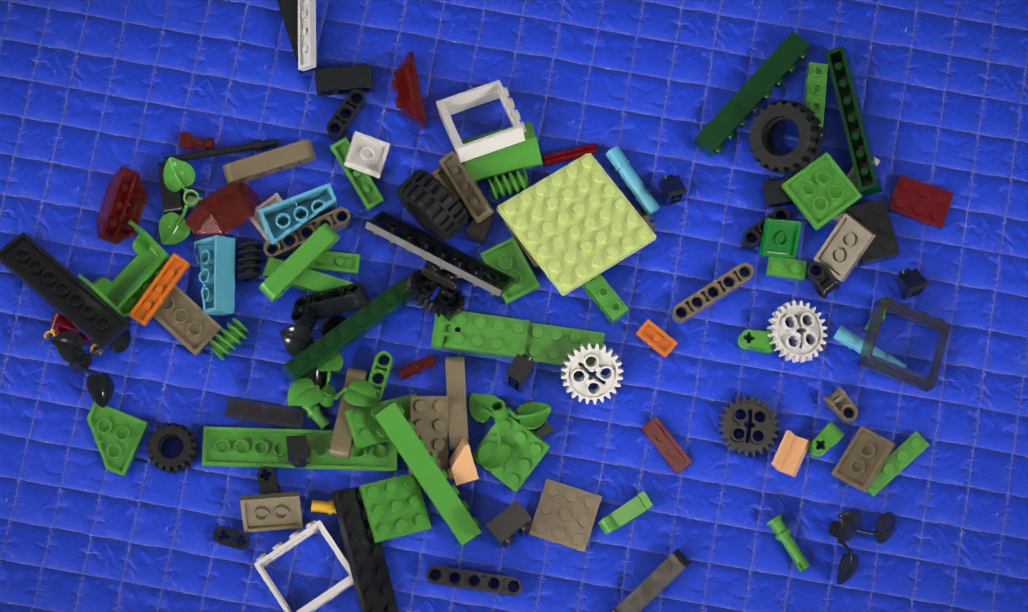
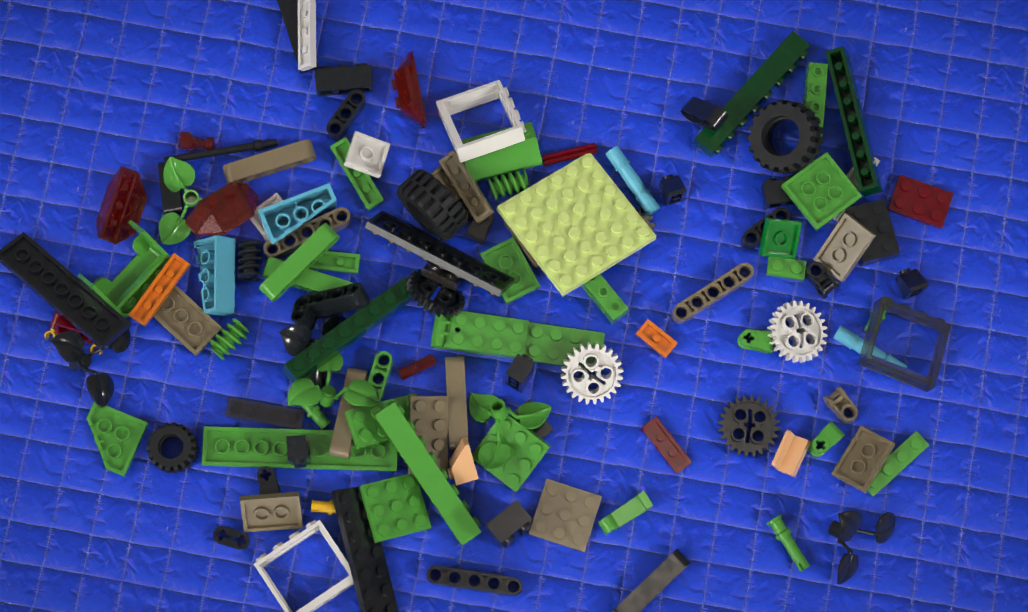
(704, 113): none -> black beam

